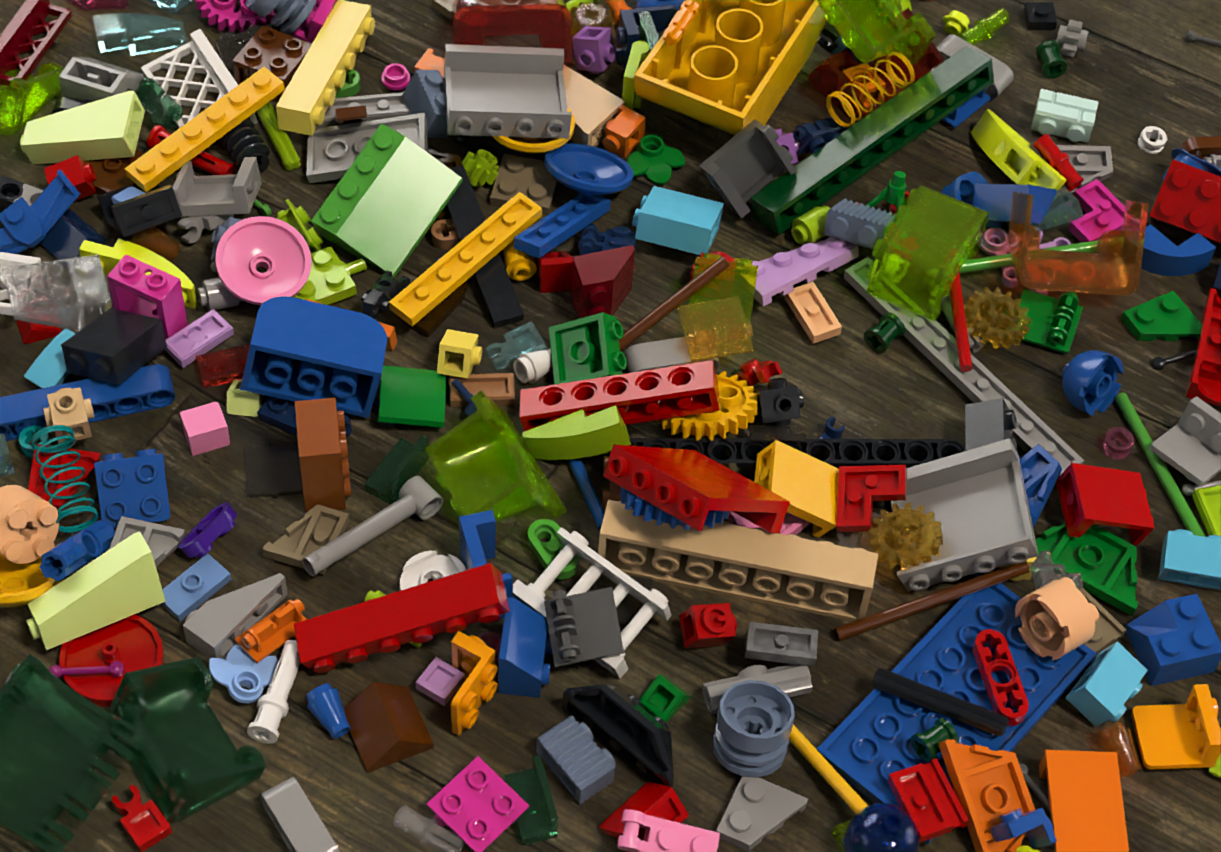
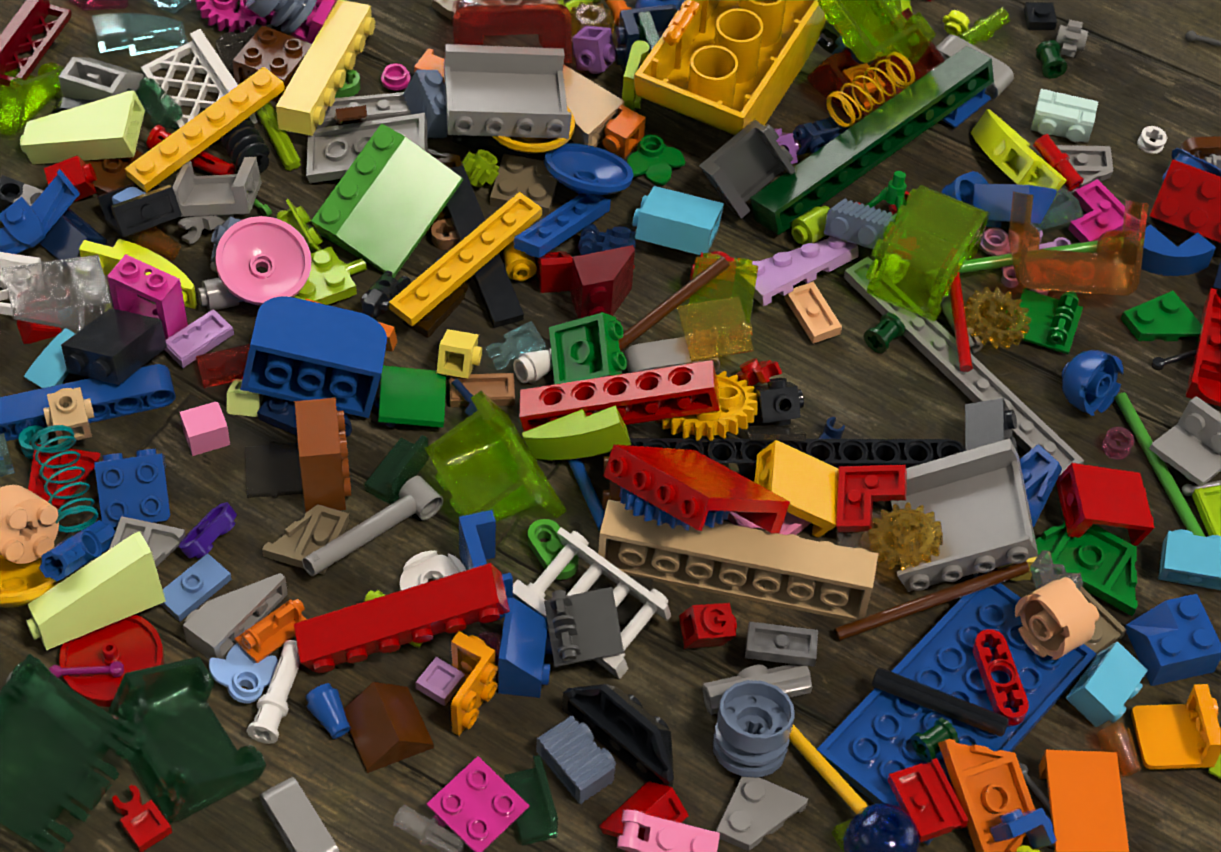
(664, 698): green slope -> none

